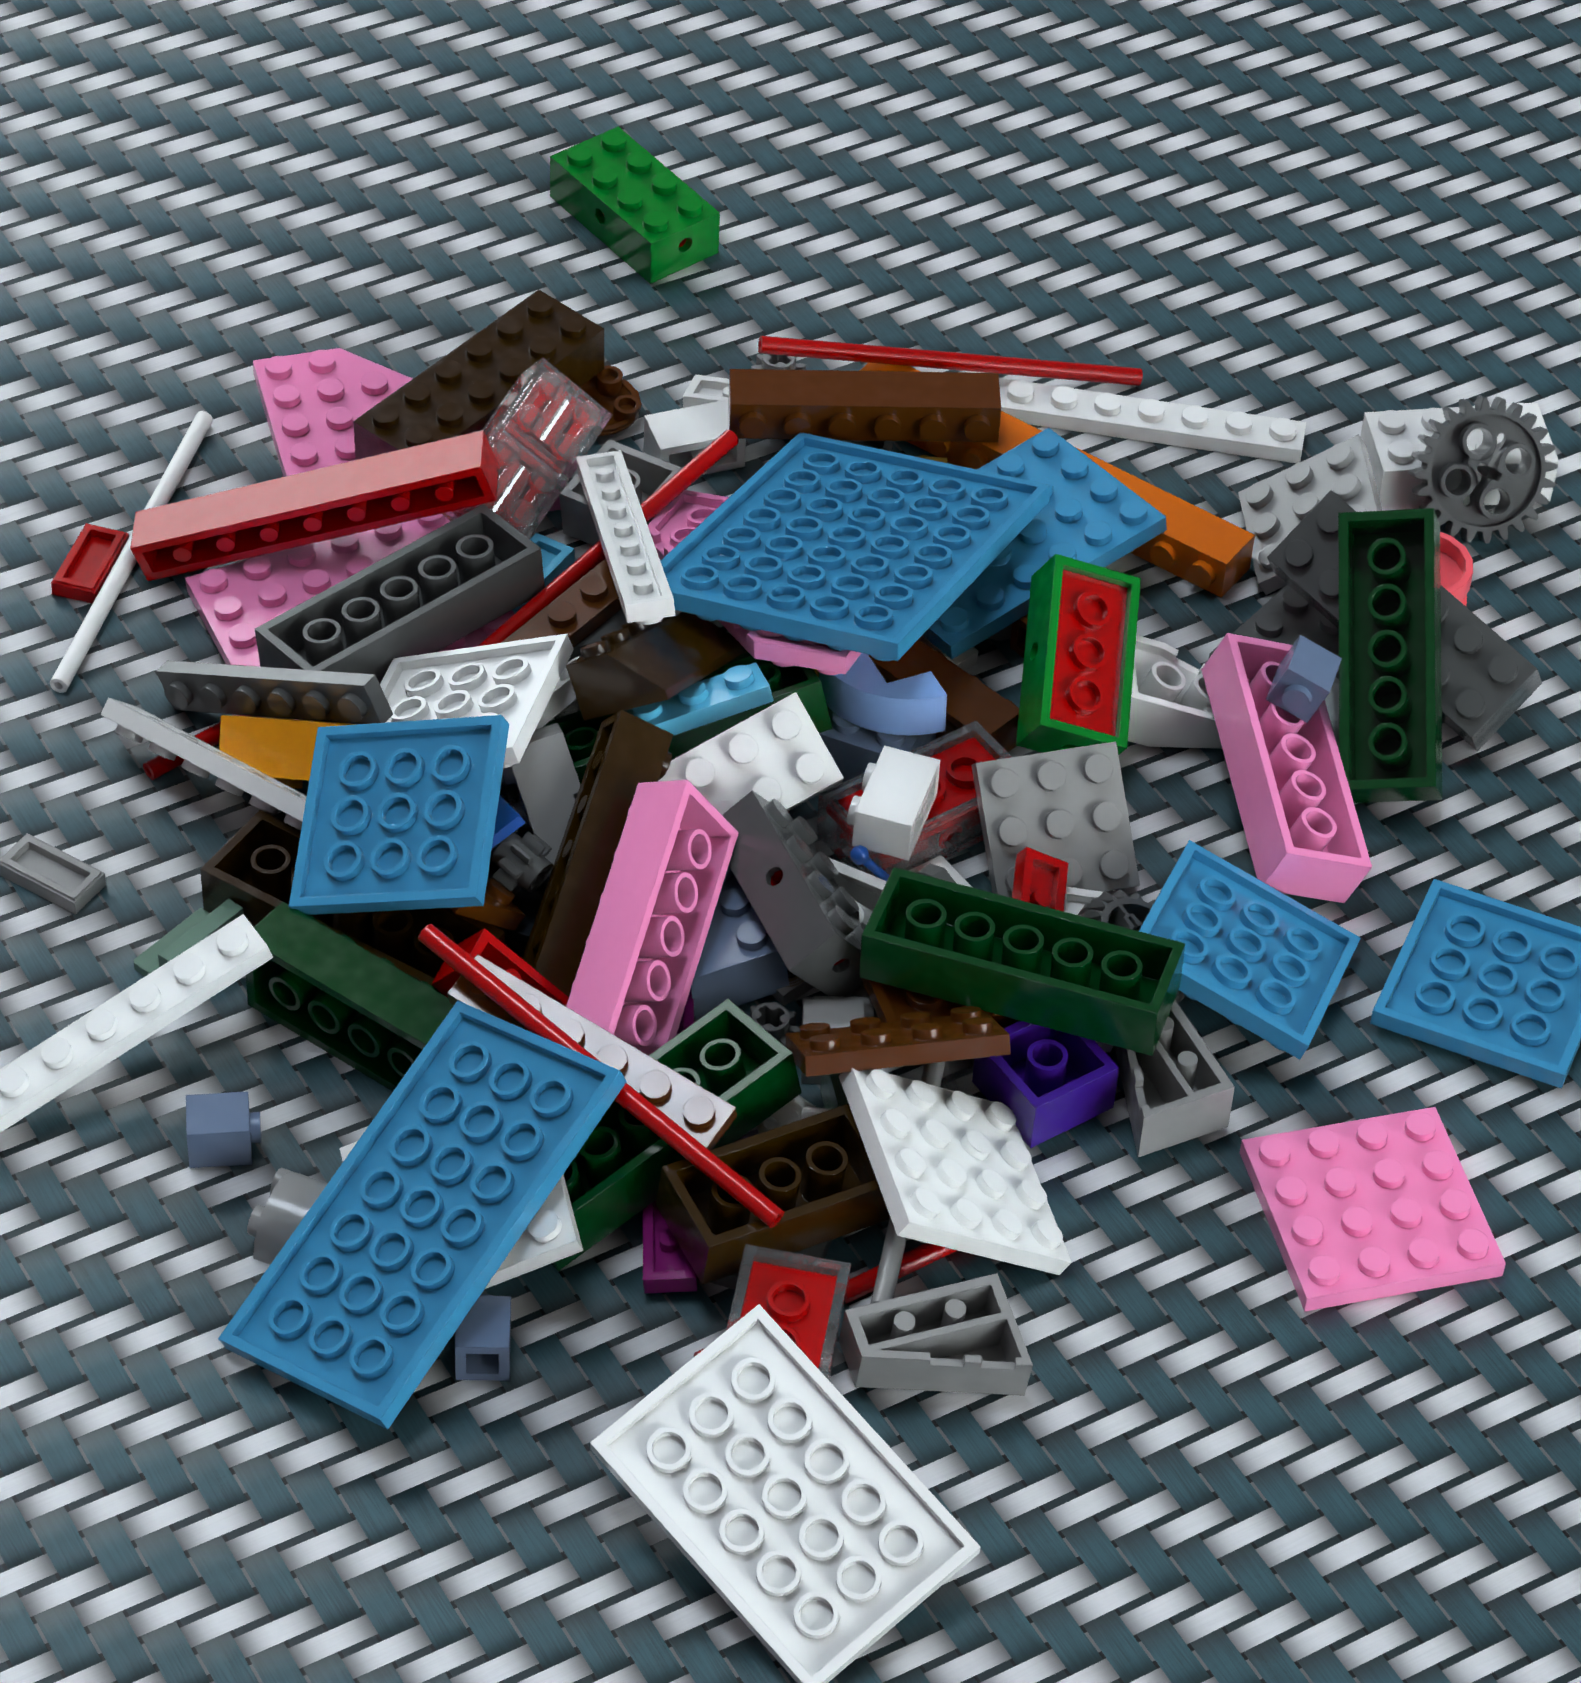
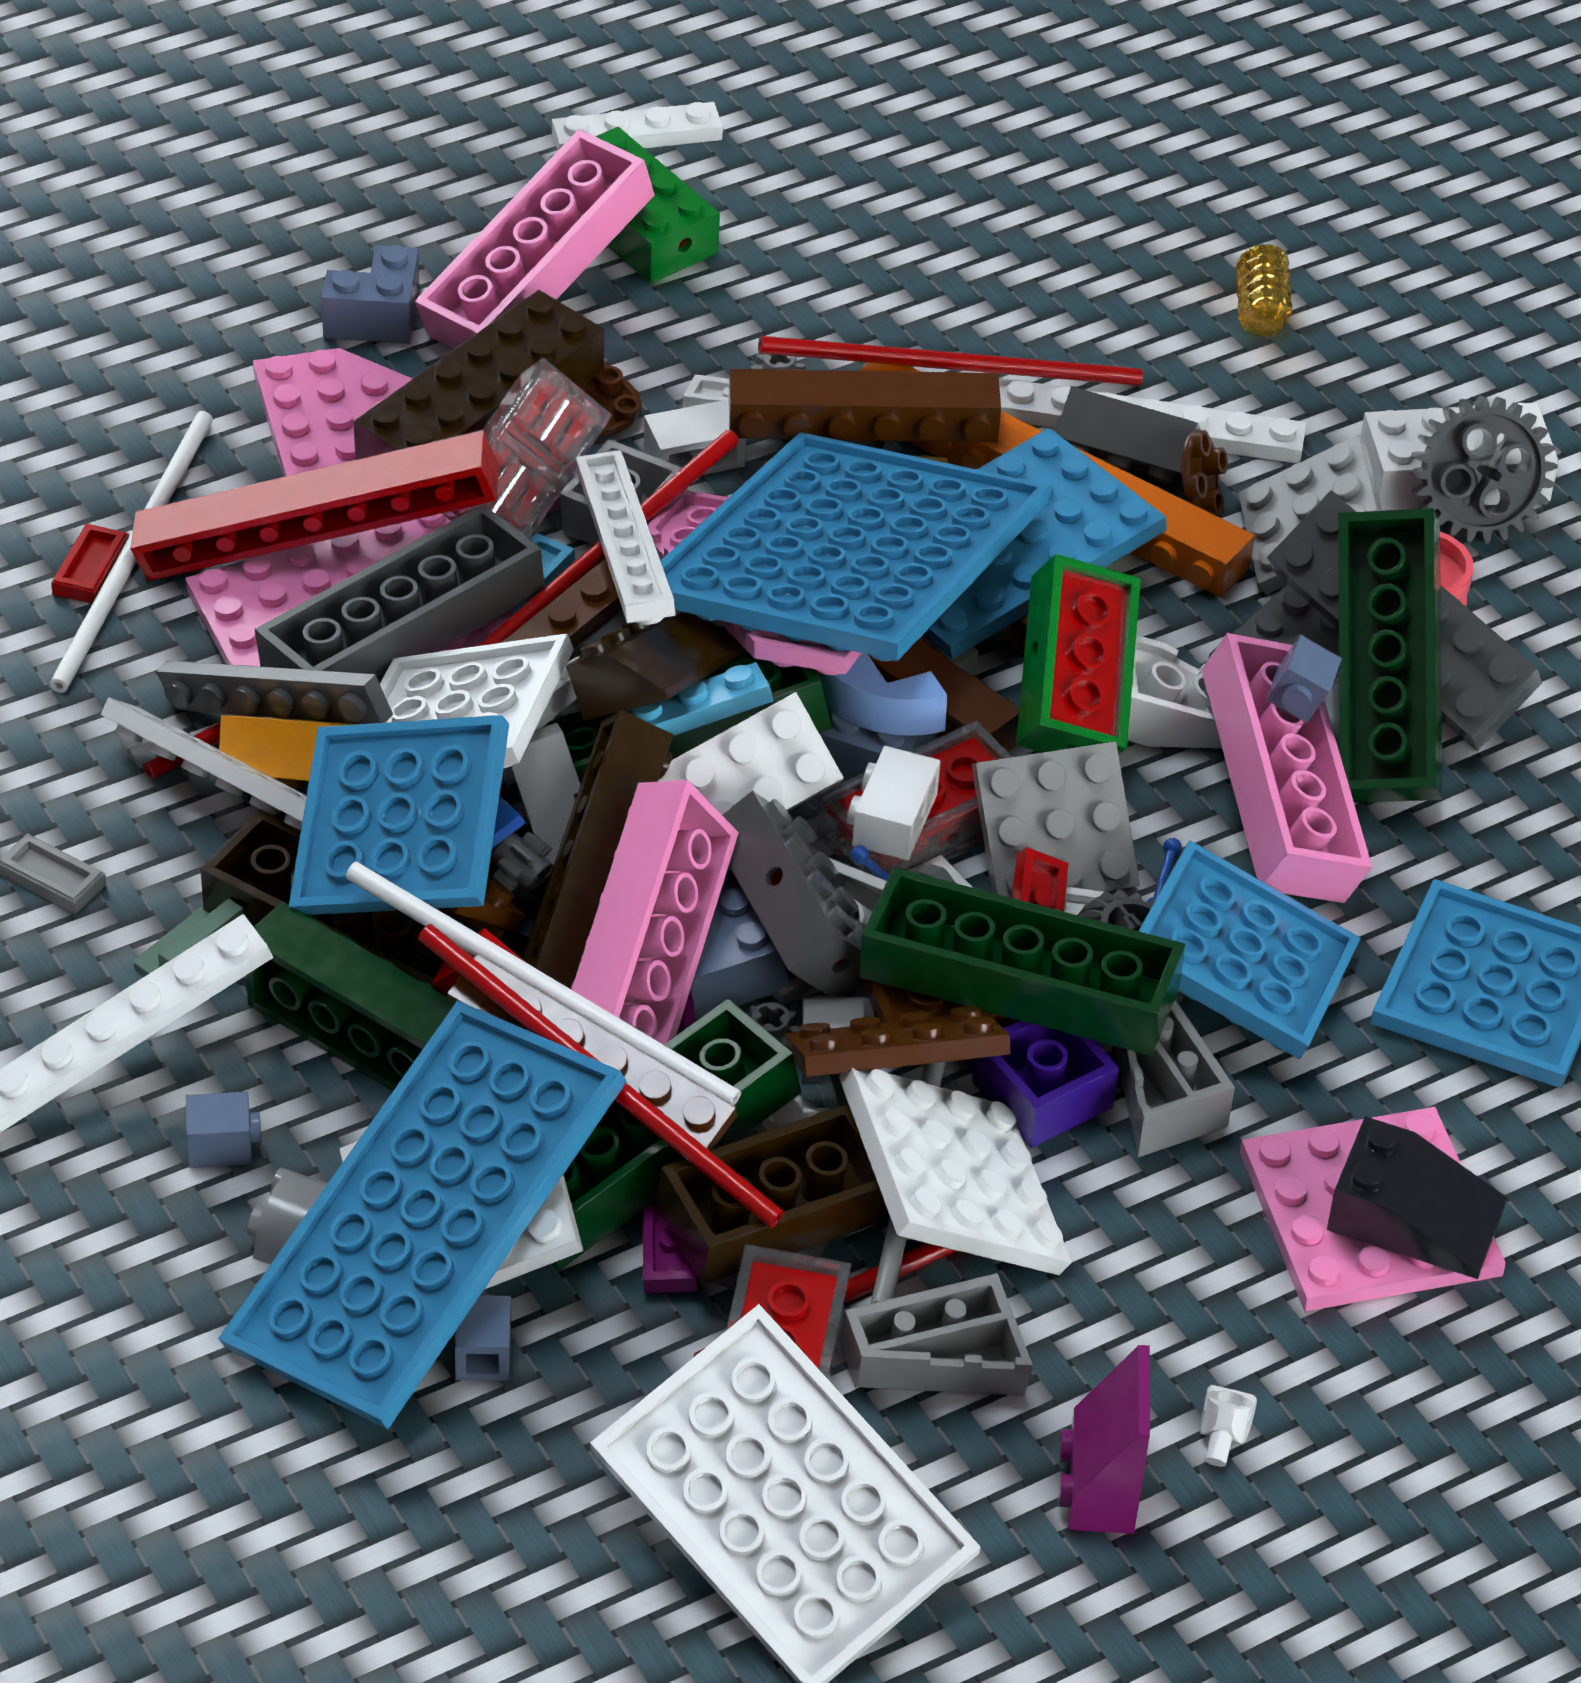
(376, 303): none -> sand blue brick
(476, 944): none -> white piece
(538, 238): none -> bright pink brick
(650, 126): none -> white plate
(1108, 1449): none -> magenta slope
(1126, 434): none -> dark grey brick
(1172, 848): none -> blue hinge
(1201, 472): none -> reddish brown dish
(1226, 1419): none -> white piece
(1263, 289): none -> clear yellow piece
(1414, 1200): none -> black slope

